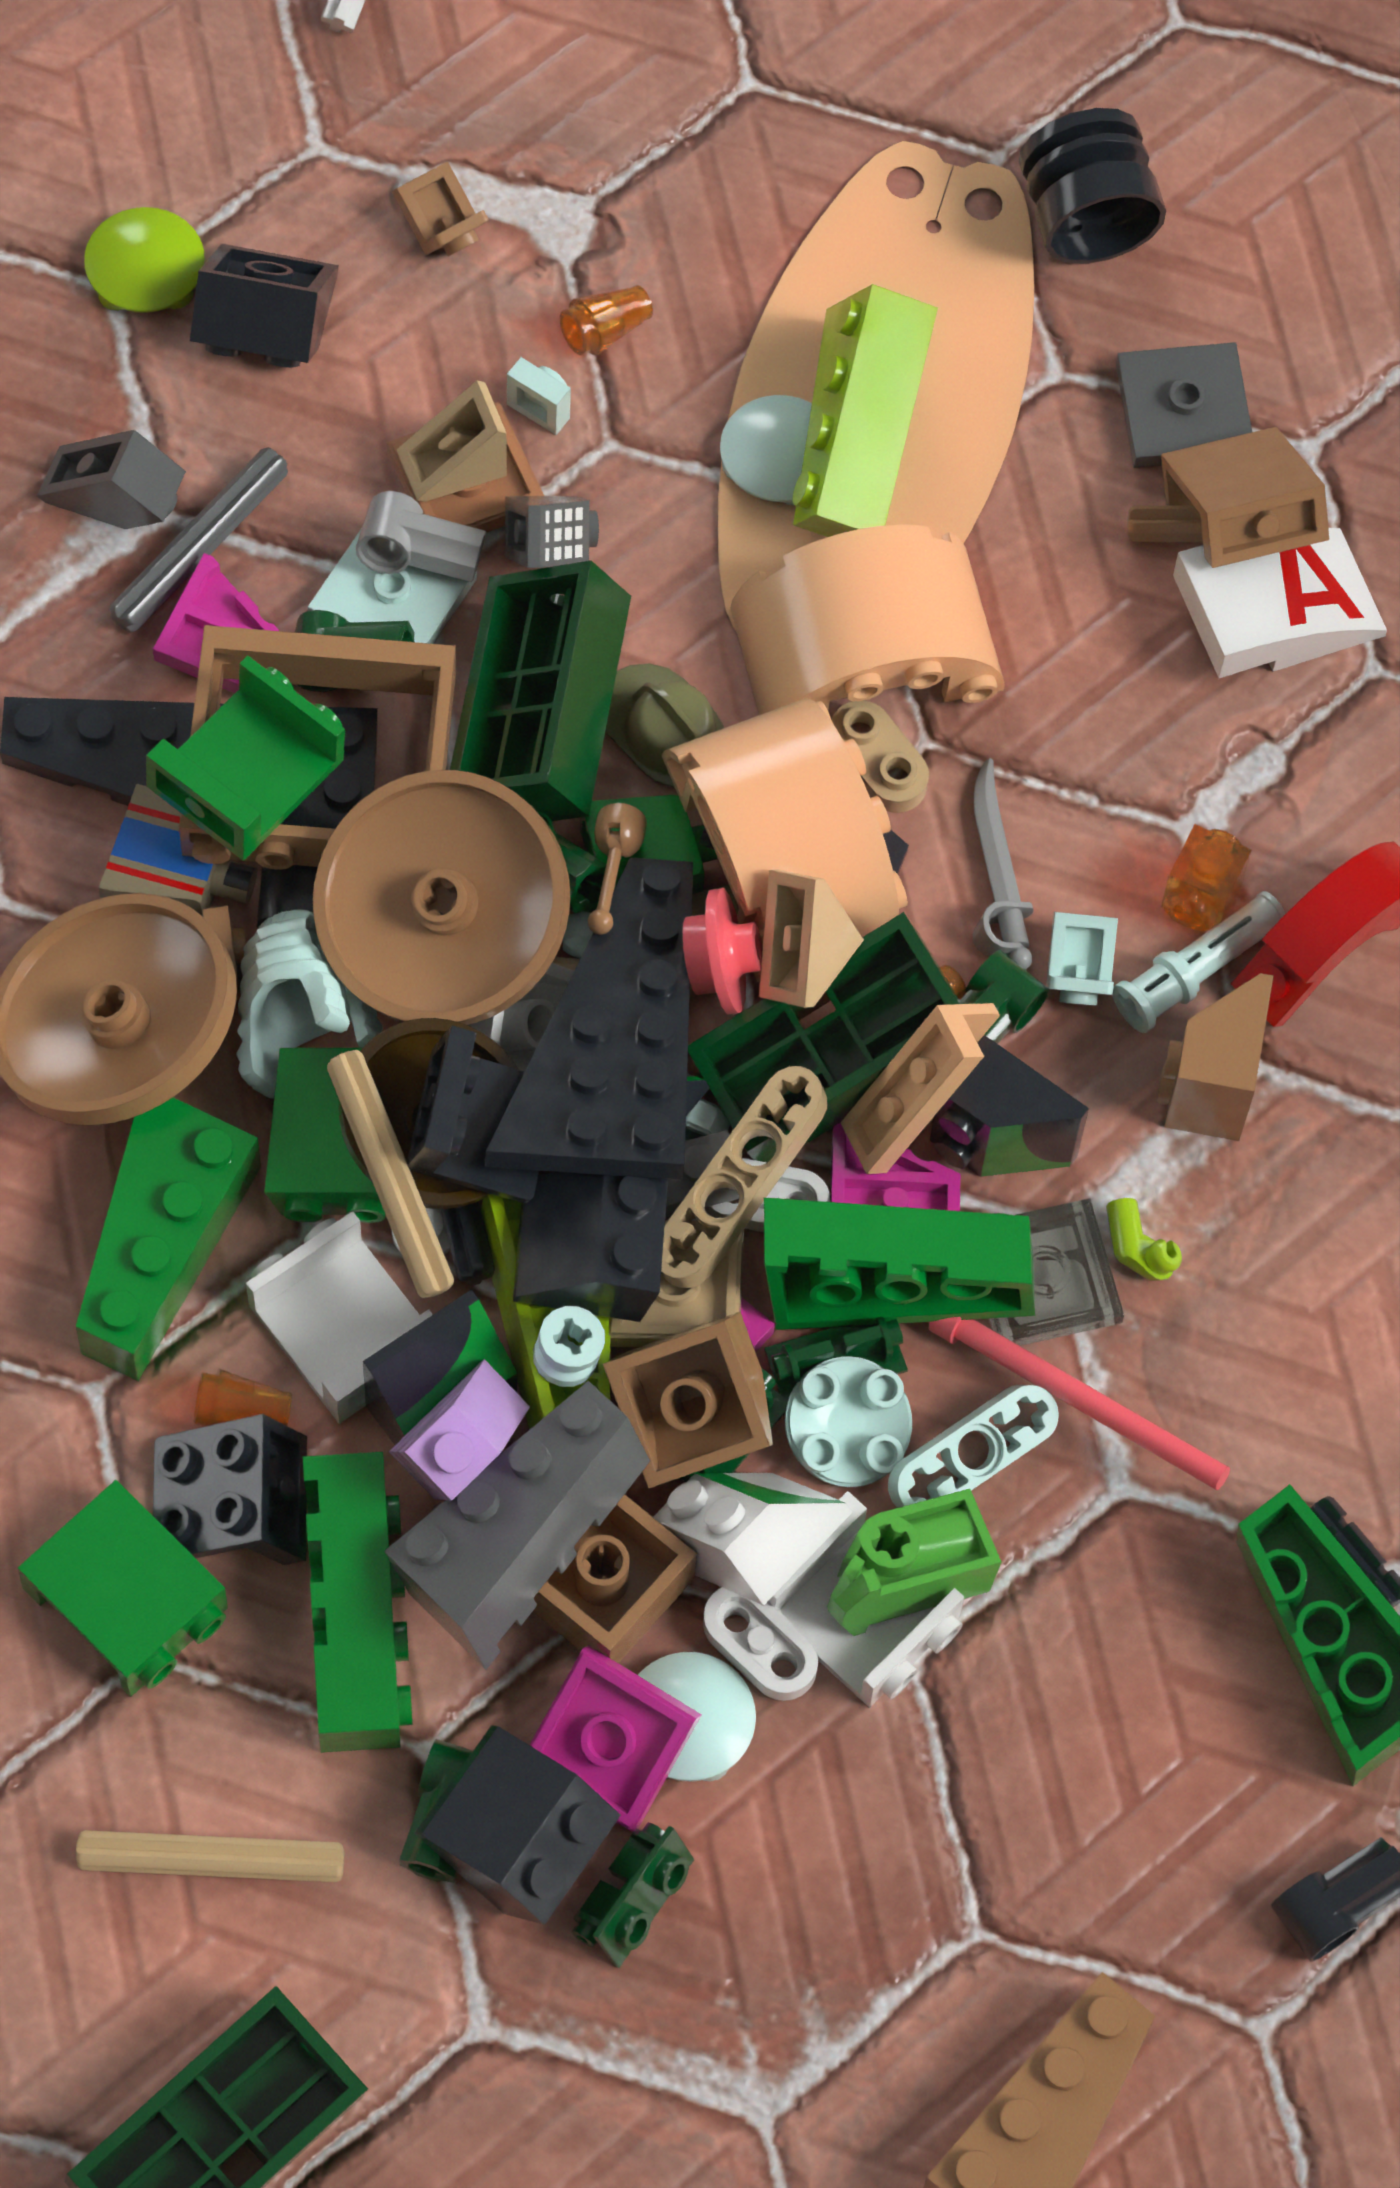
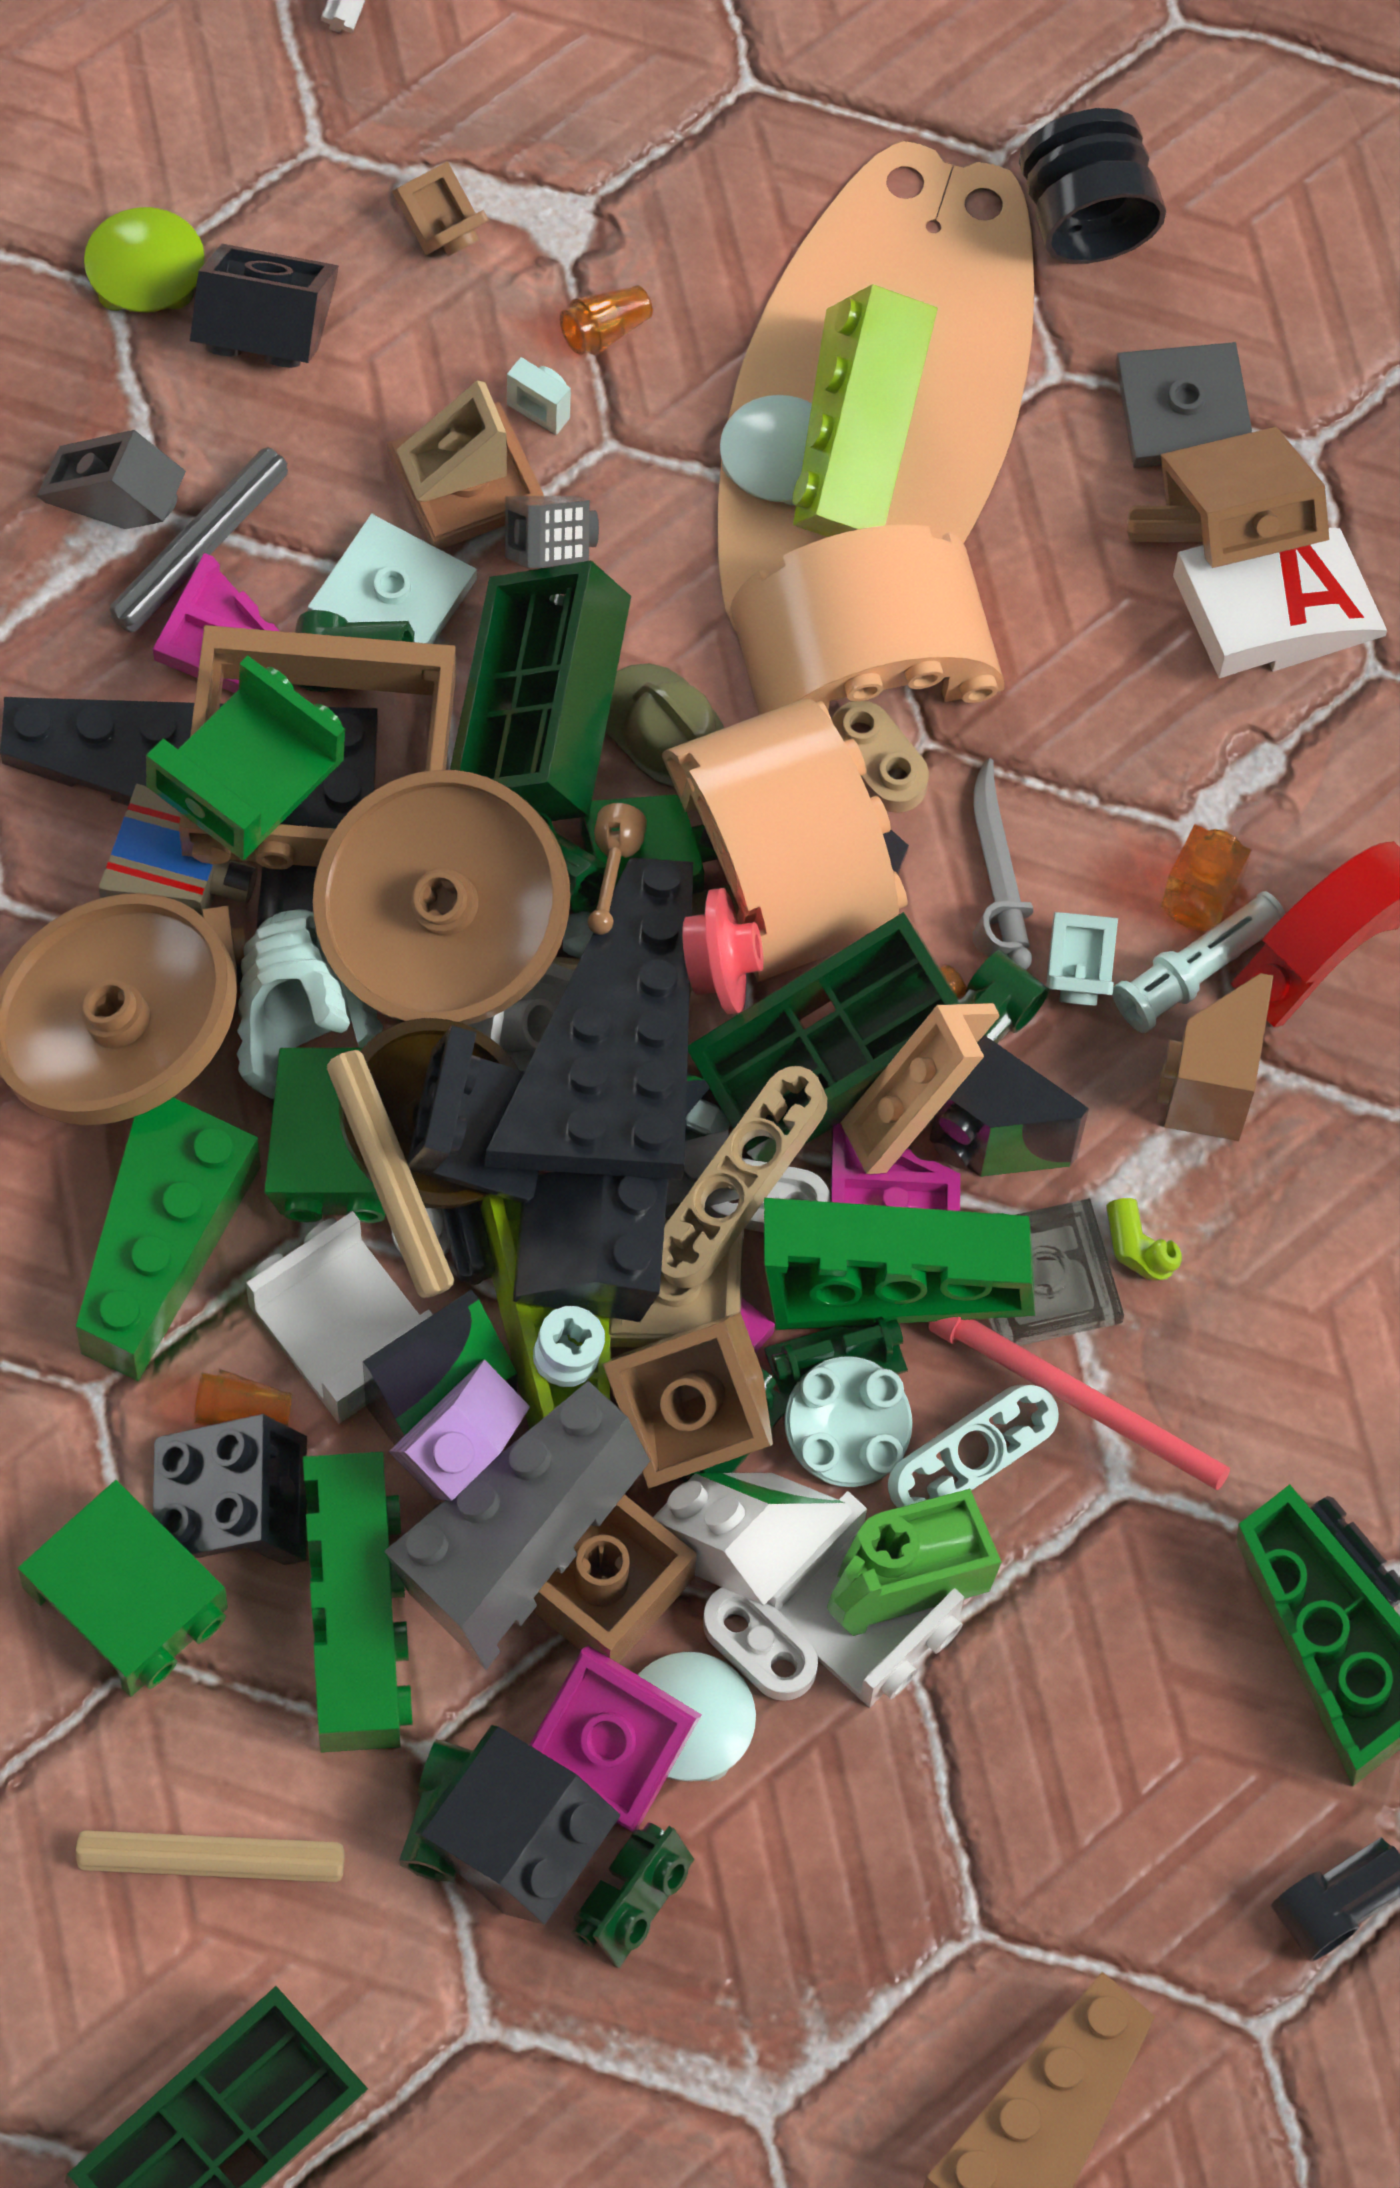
(401, 535): light grey piece -> none
(804, 939): tan slope -> none

